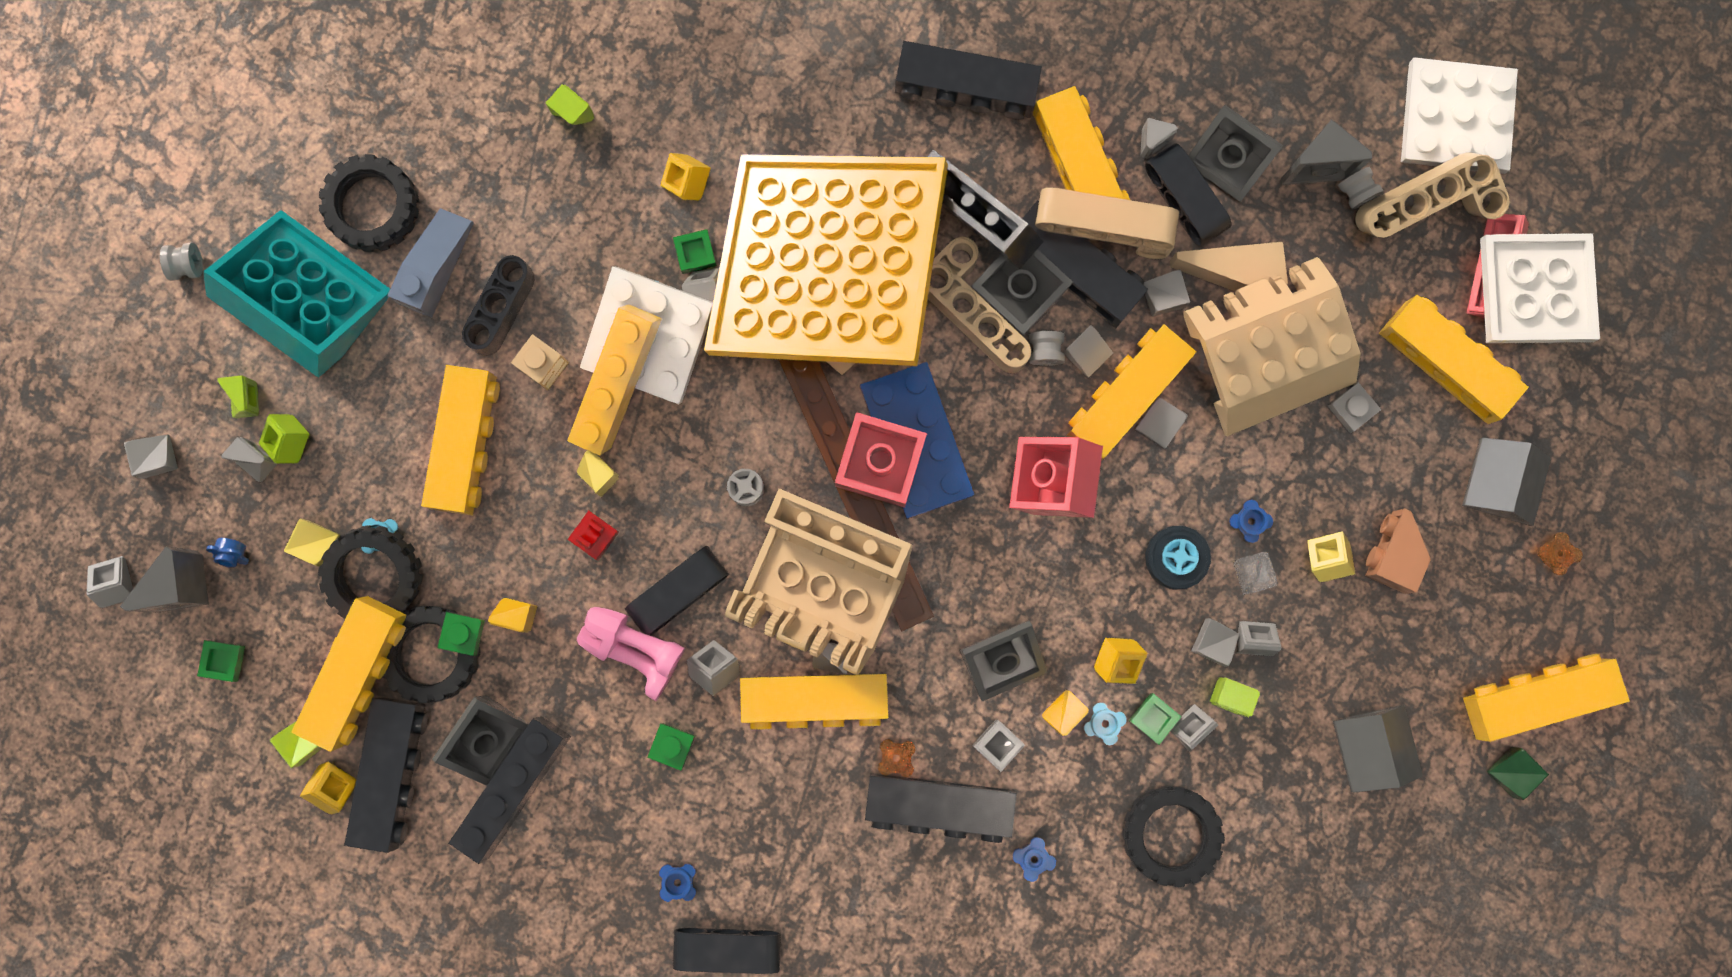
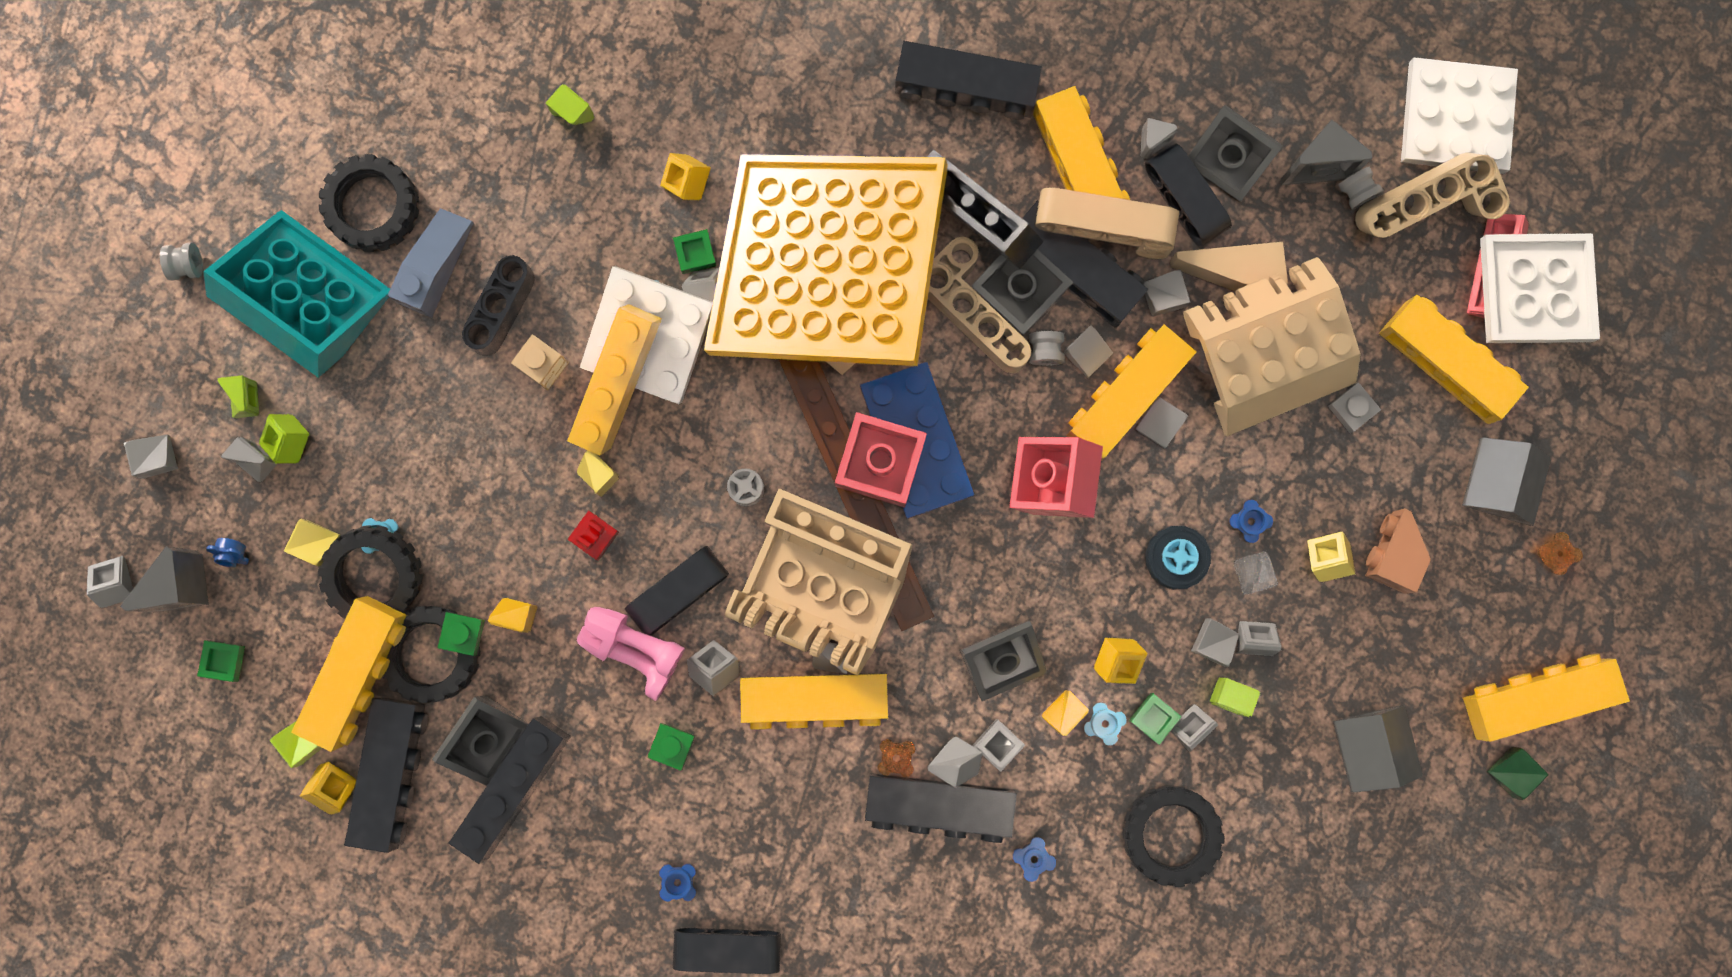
(460, 440): yellow brick -> none
(956, 762): none -> light grey slope

